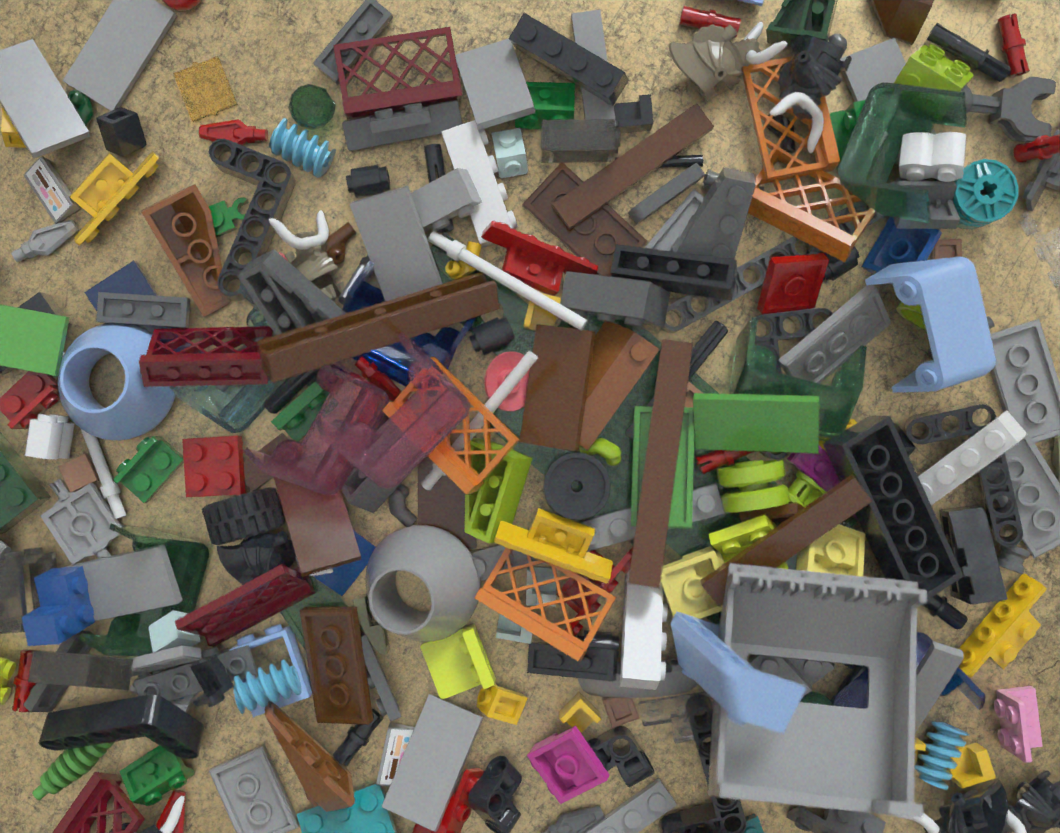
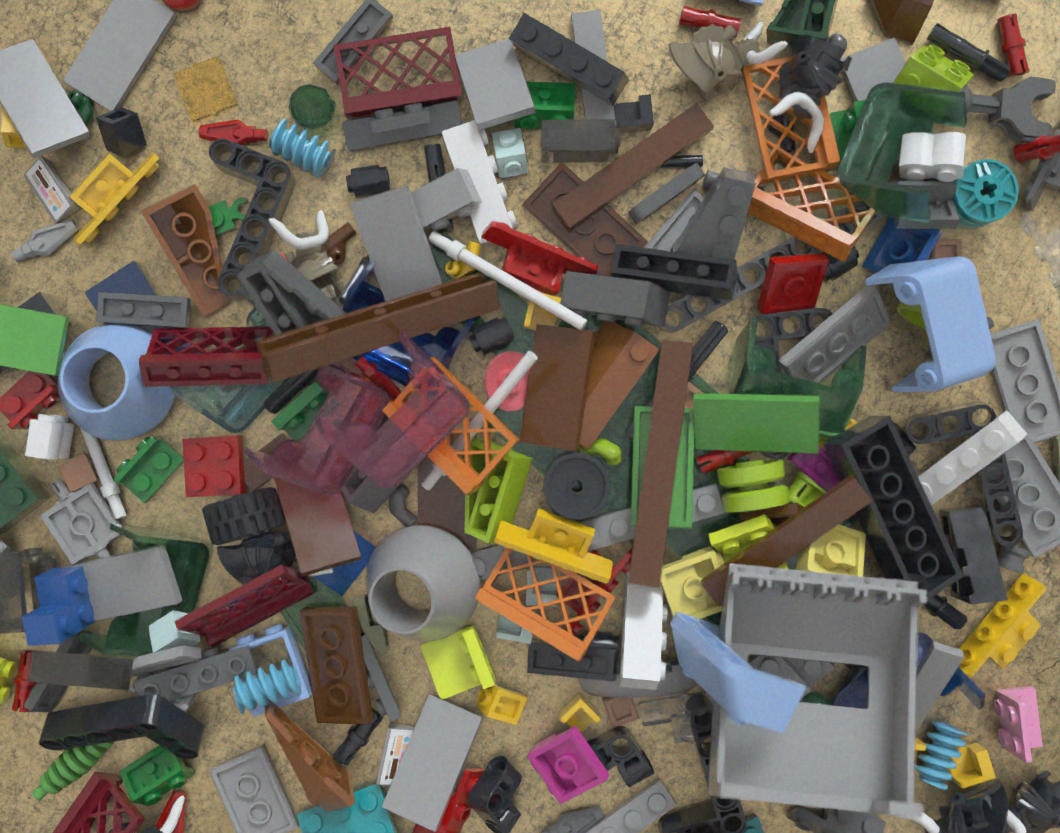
(212, 679): black bracket -> none

